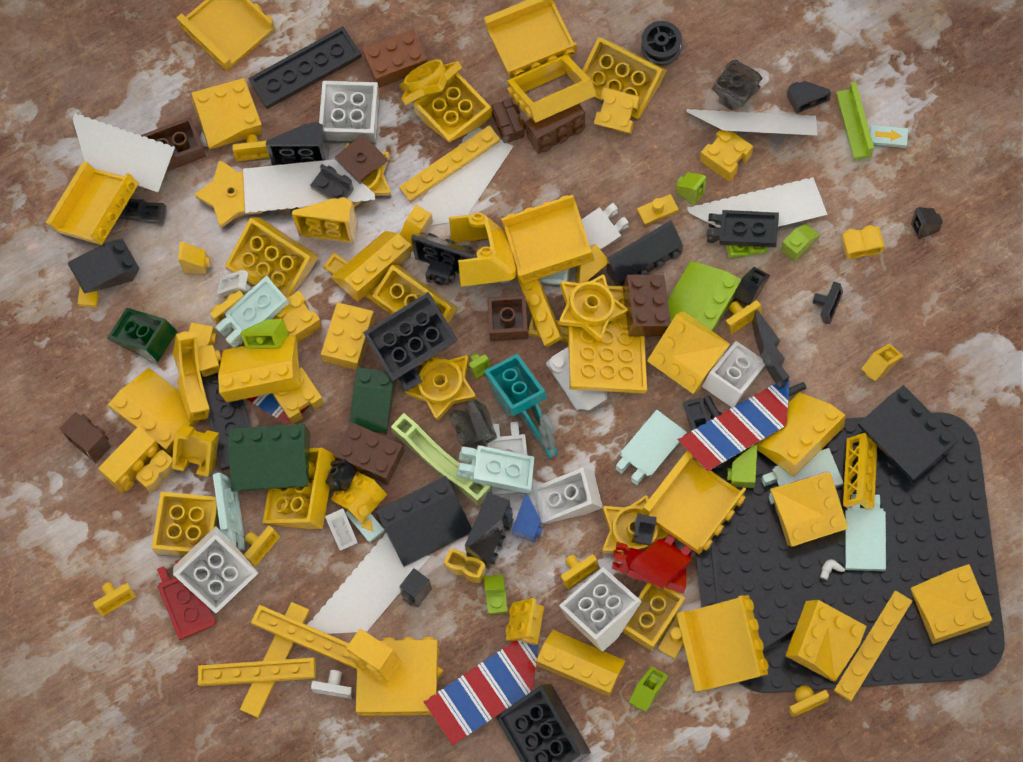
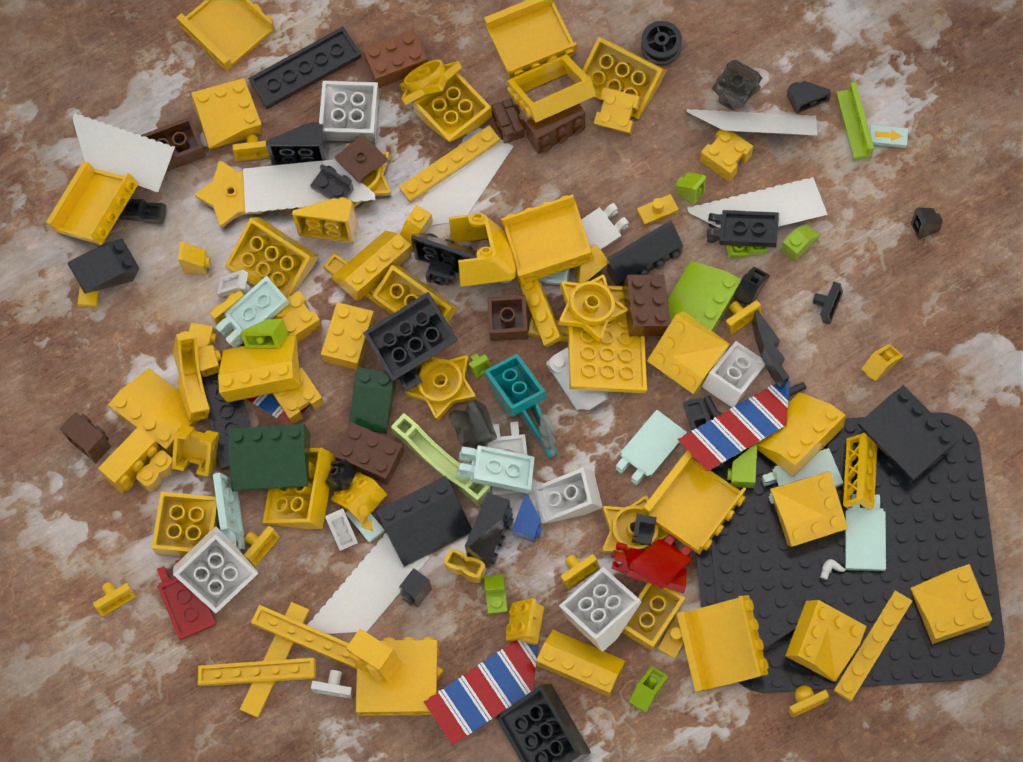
(143, 334): dark green slope -> none
(862, 242): yellow brick -> none

